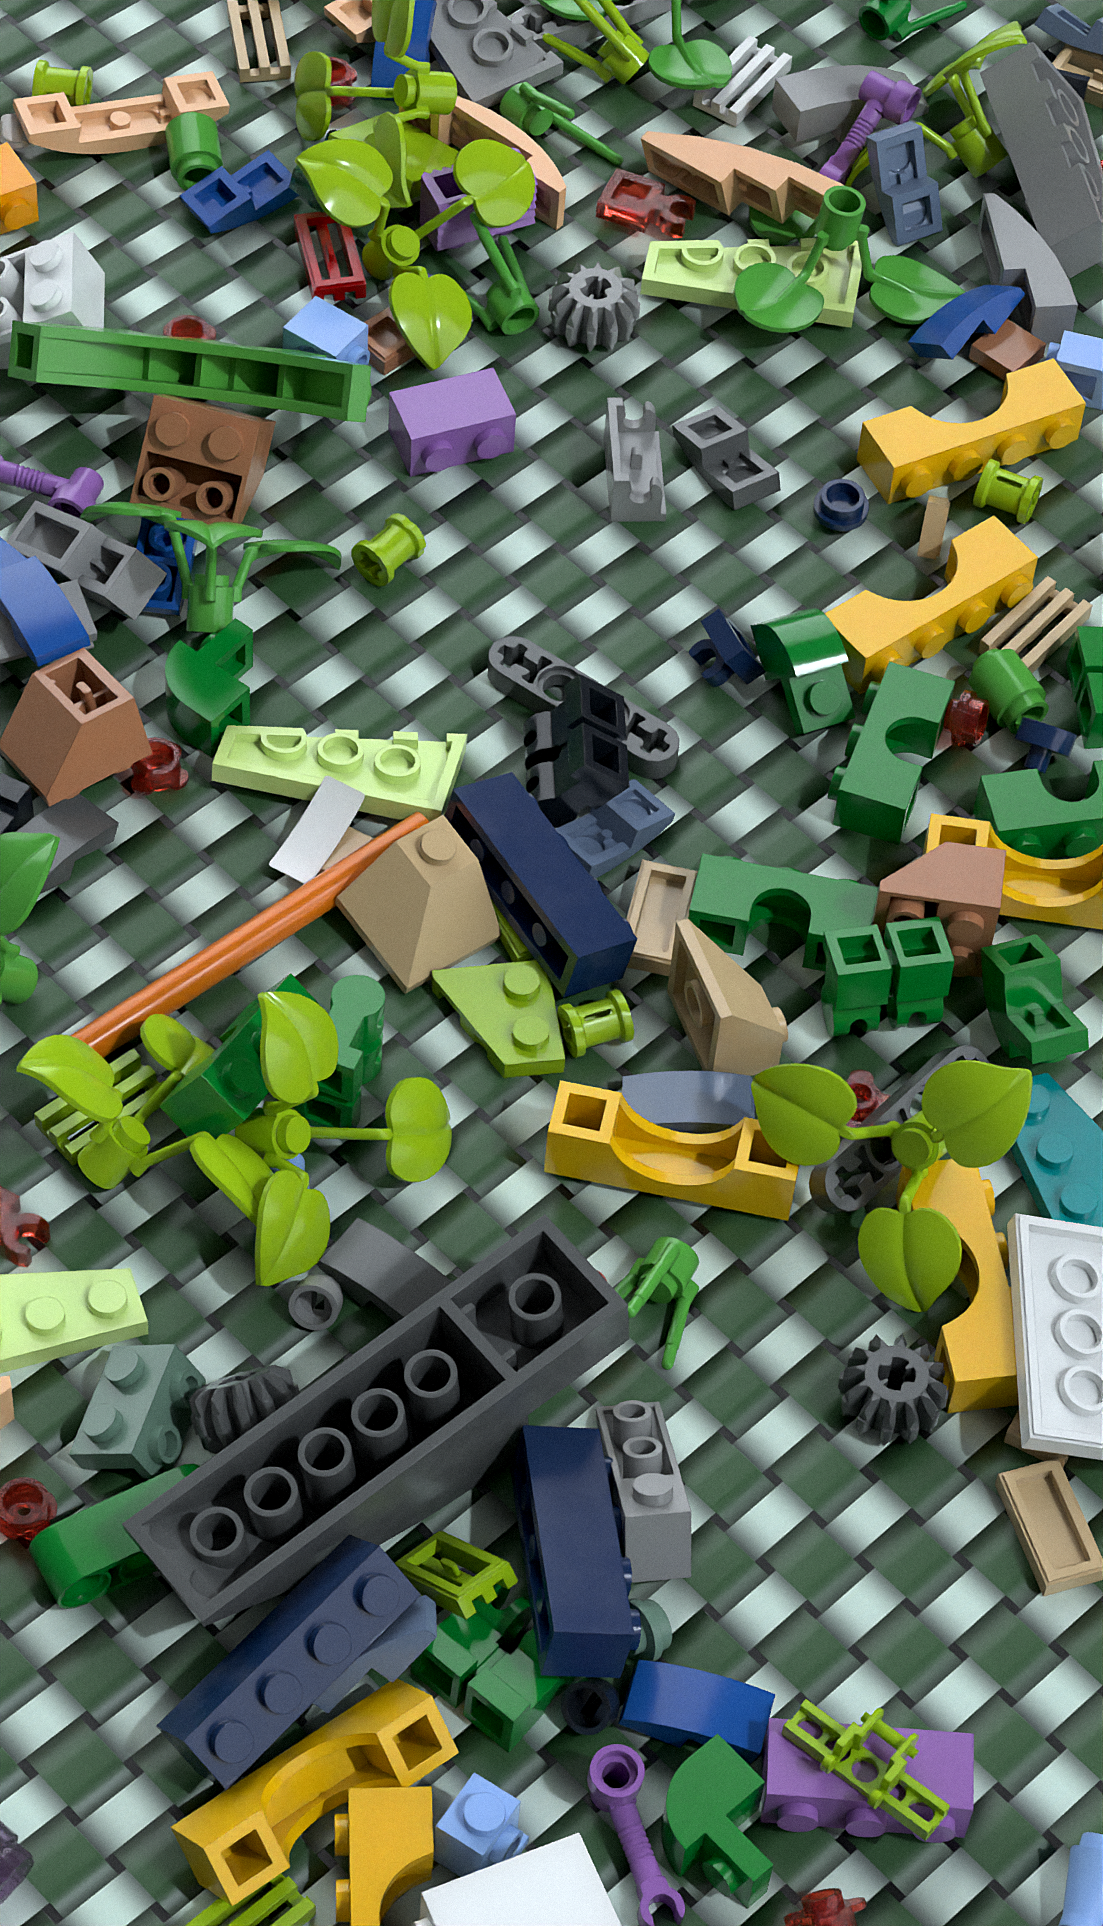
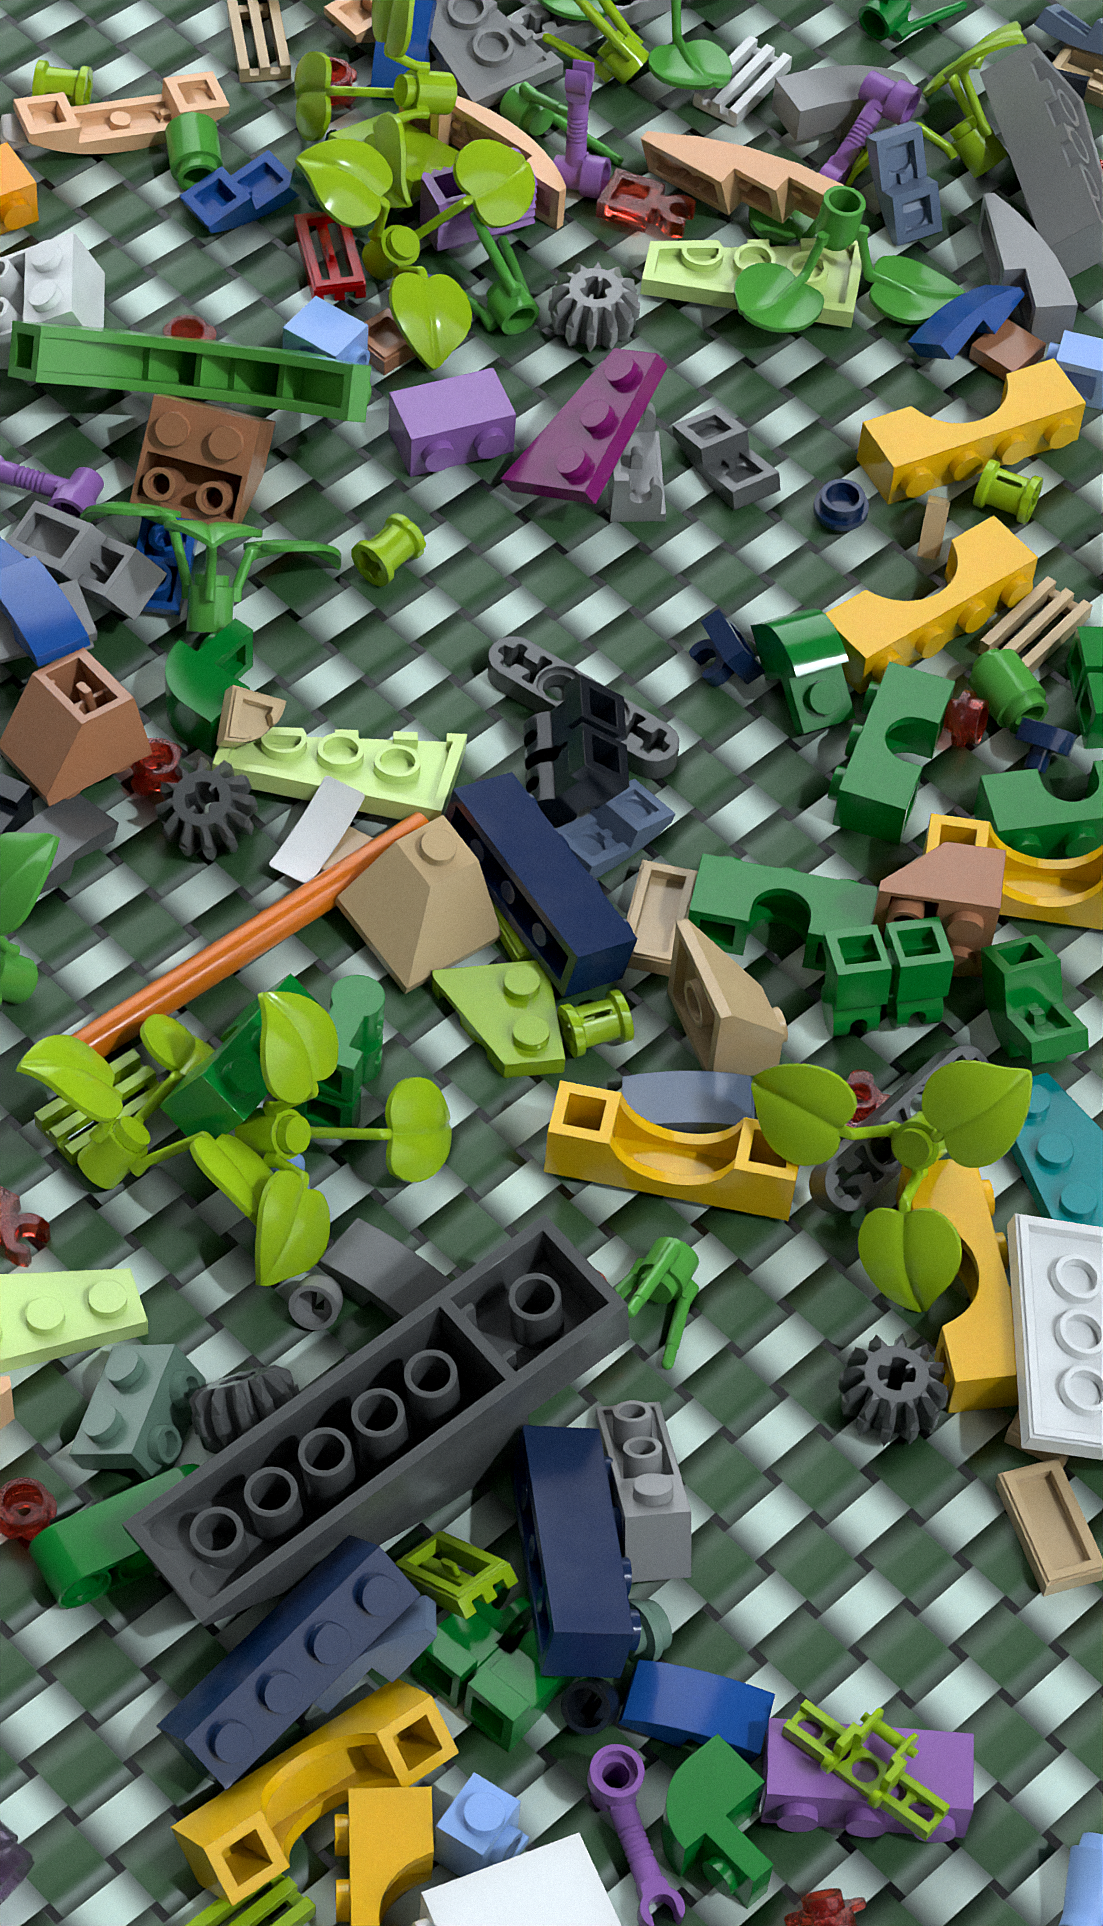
(187, 802): none -> dark grey gear
(247, 716): none -> tan tile
(578, 167): none -> medium lavender brick
(590, 432): none -> magenta wing

